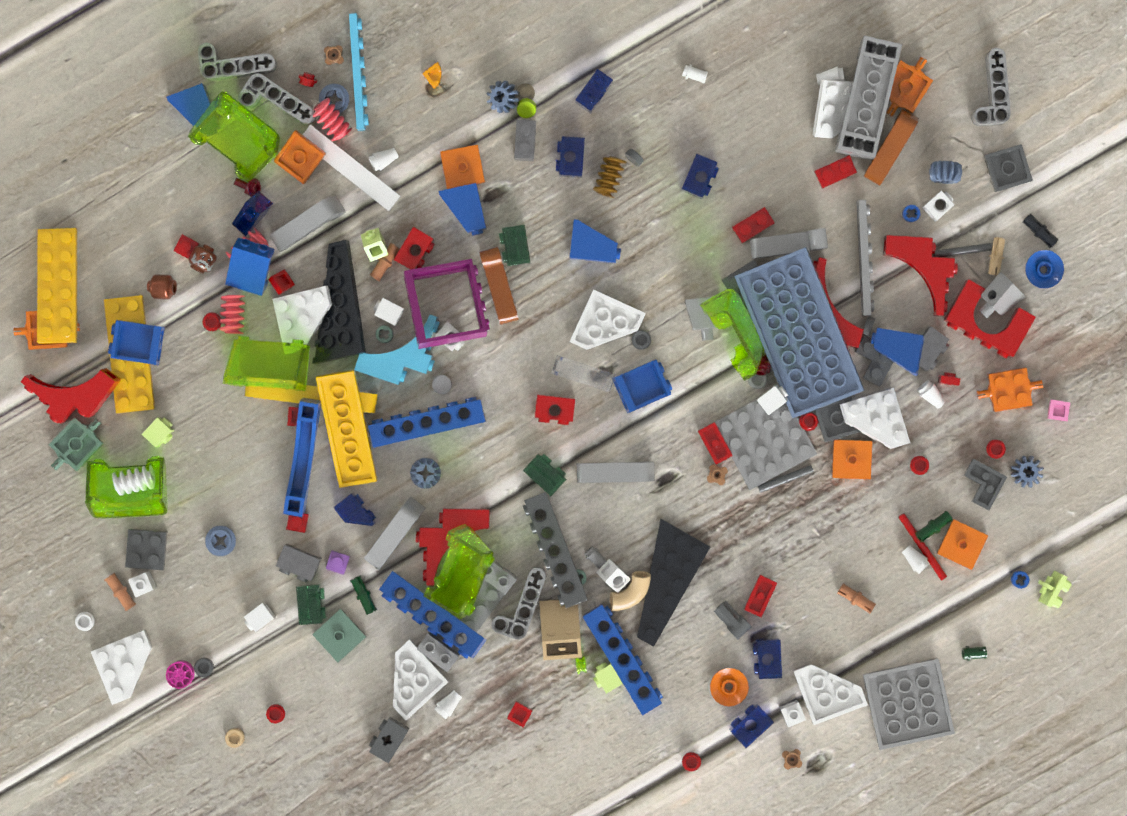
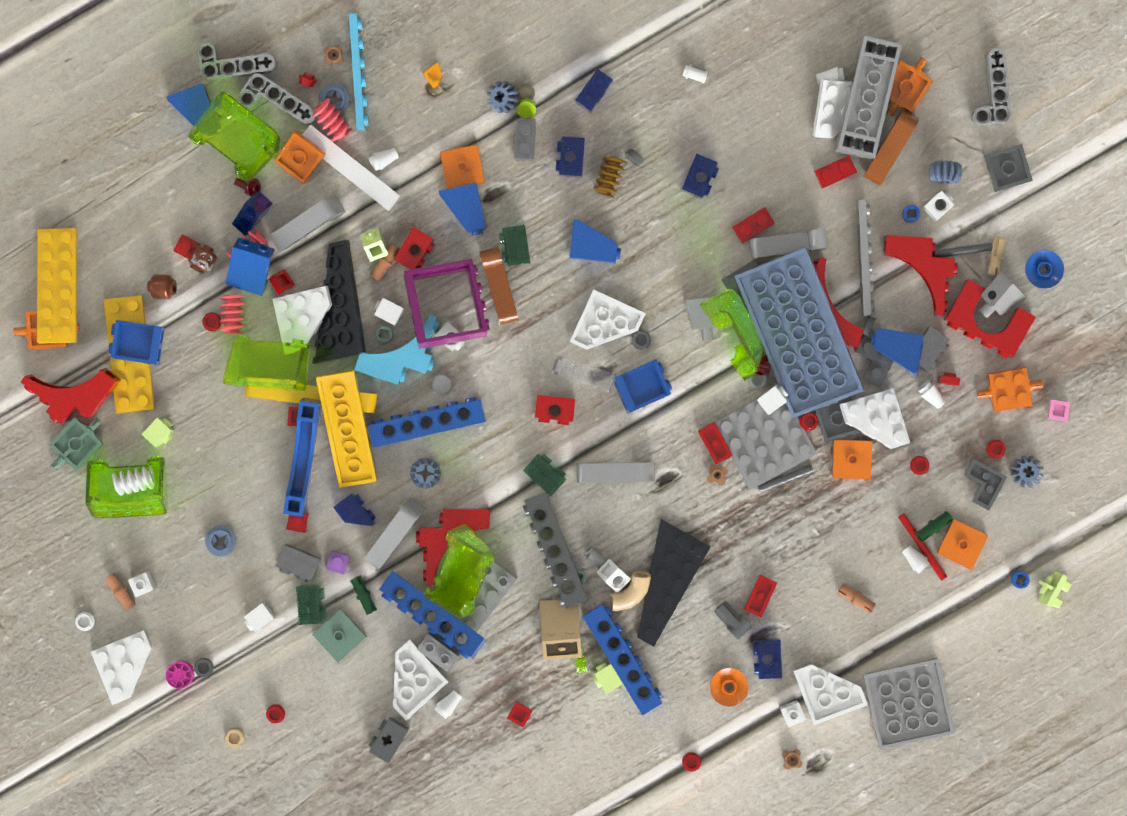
(146, 549): dark grey plate -> none
(524, 602): light grey beam -> none
(748, 736): clear blue brick -> none
(974, 653): dark green pin -> none
(1040, 230): black pin -> none

